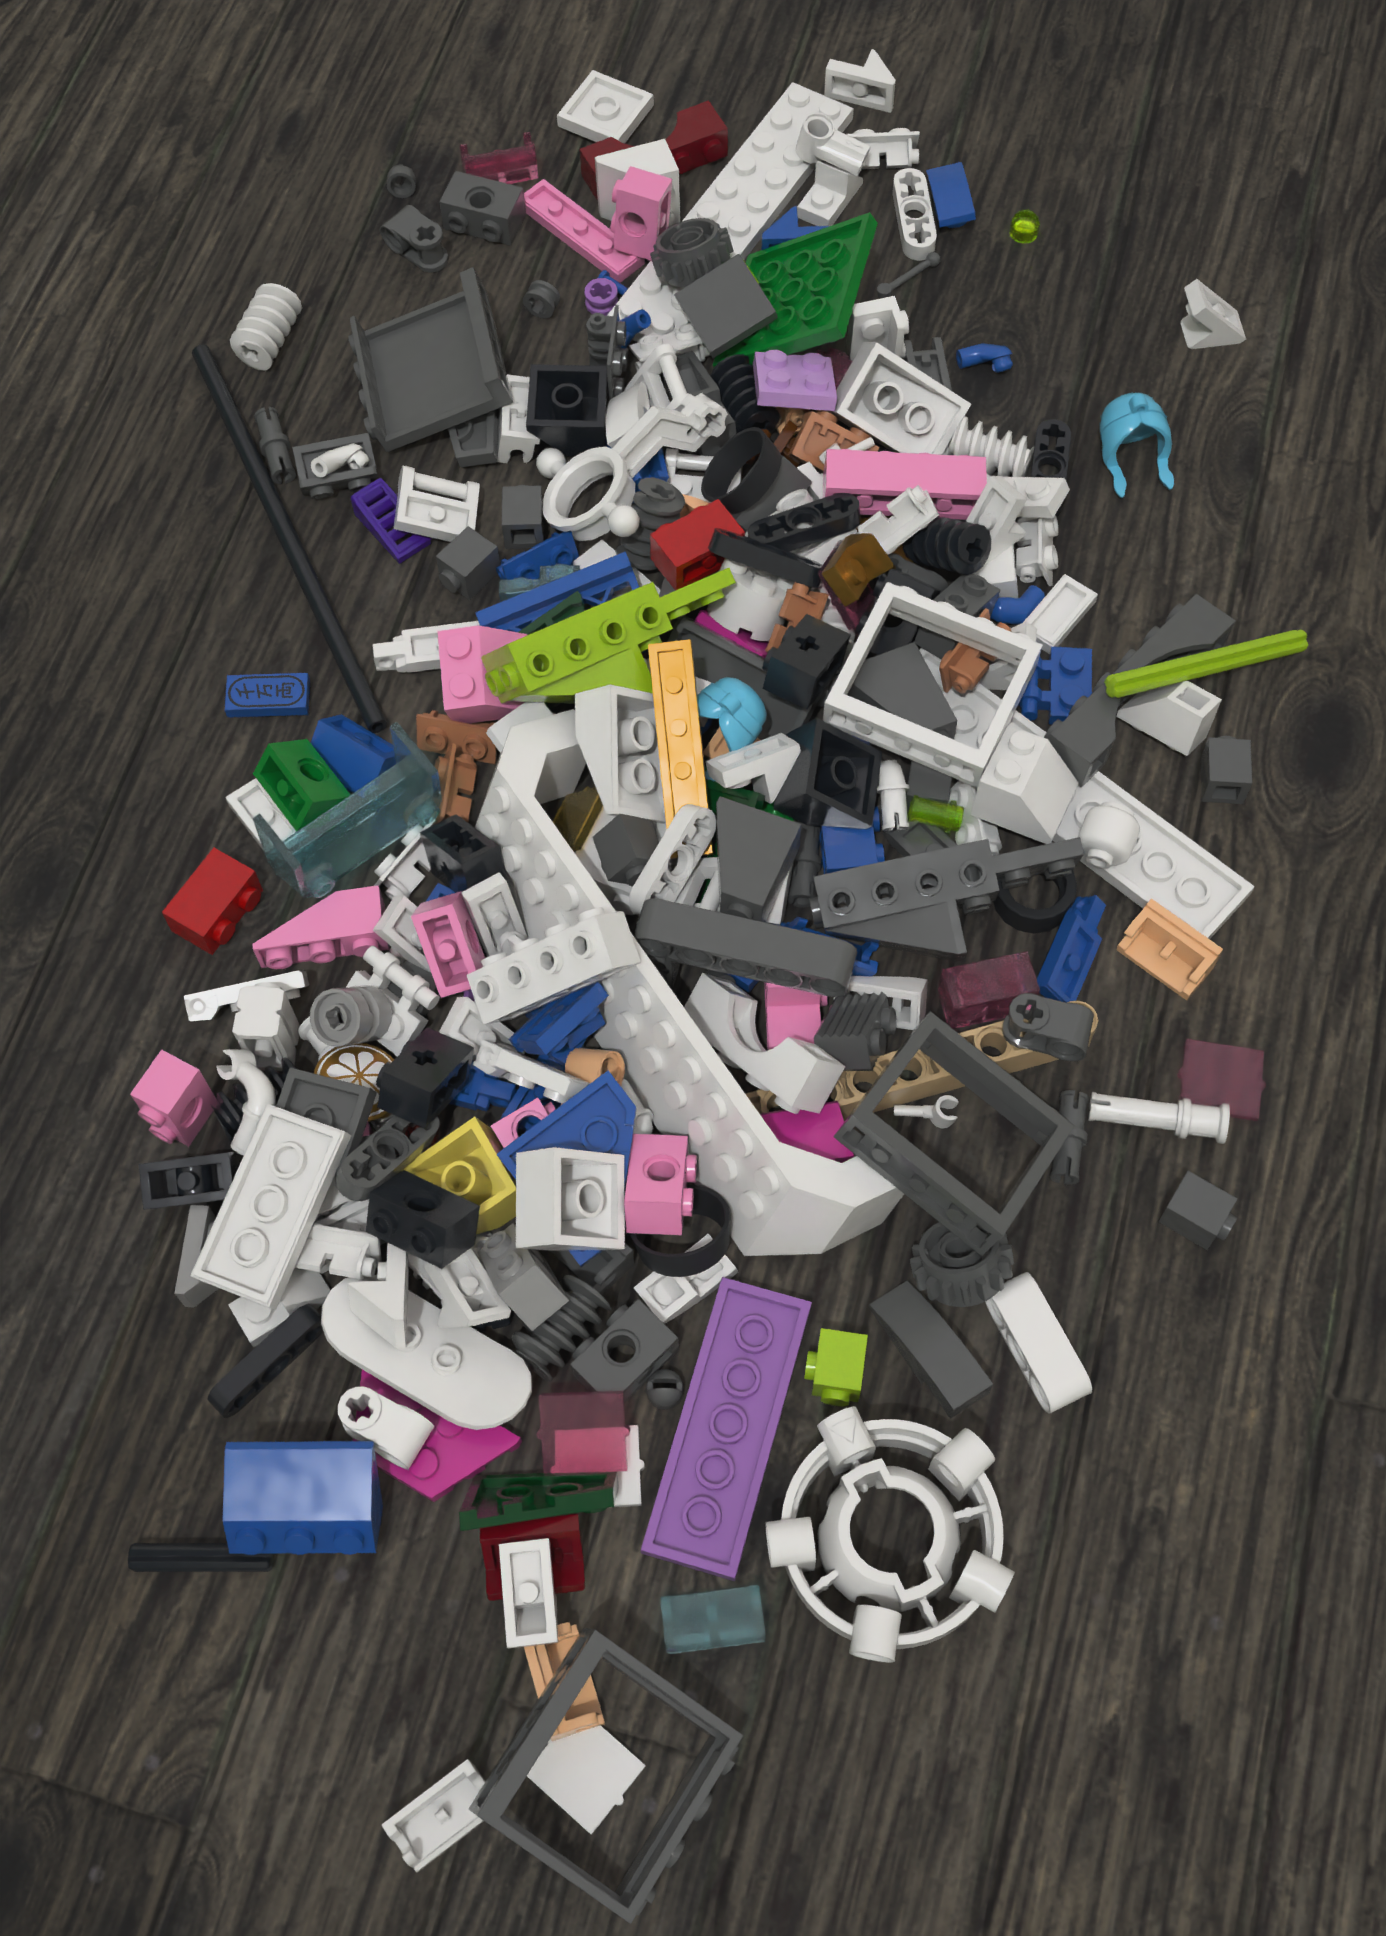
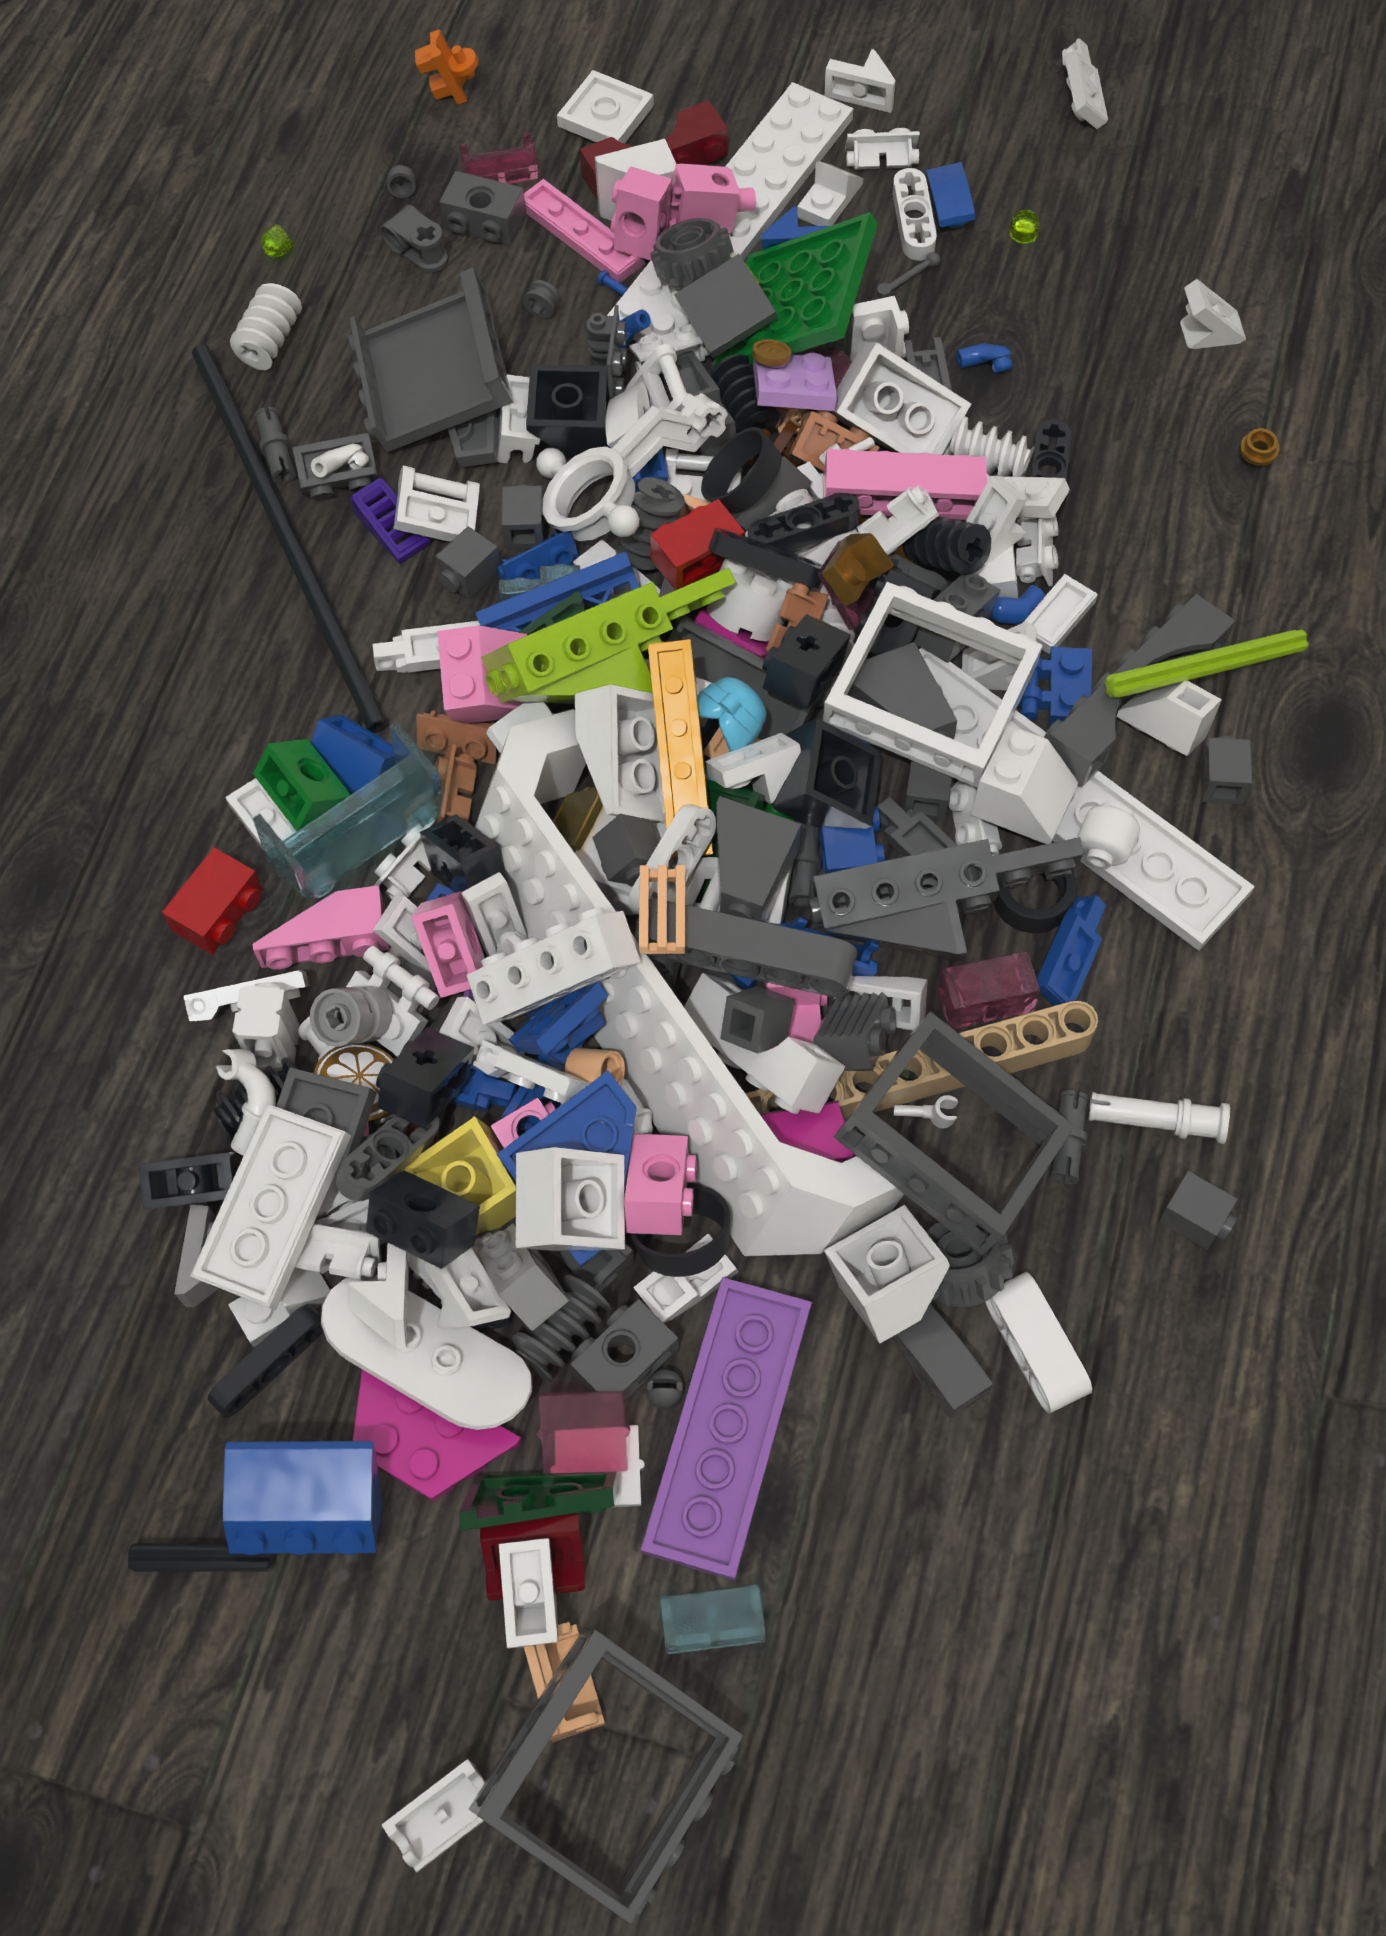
(174, 1099): bright pink brick -> none
(267, 695): blue tile -> none
(276, 241): none -> clear neon green hinge
(393, 1427): white piece -> none
(453, 66): none -> orange hips
(586, 1774): white piece -> none
(604, 288): medium lavender bush -> none
(662, 876): none -> light nougat tile
(708, 194): none -> bright pink torso
(756, 1019): none -> dark grey brick
(771, 352): none -> pearl gold piece
(821, 142): white piece -> none
(837, 1366): lime brick -> none
(889, 1272): none -> white slope
(893, 796): white piece -> none
(936, 813): clear neon green pin -> none
(957, 1465): white piece -> none
(963, 665): nougat hinge -> none
(1051, 1028): dark grey piece -> none
(1085, 85): none -> white hinge
(1131, 420): medium azure hair -> none
(1169, 949): light nougat hinge -> none
(1223, 1075): clear pink piece -> none
(1259, 447): none -> pearl gold plate

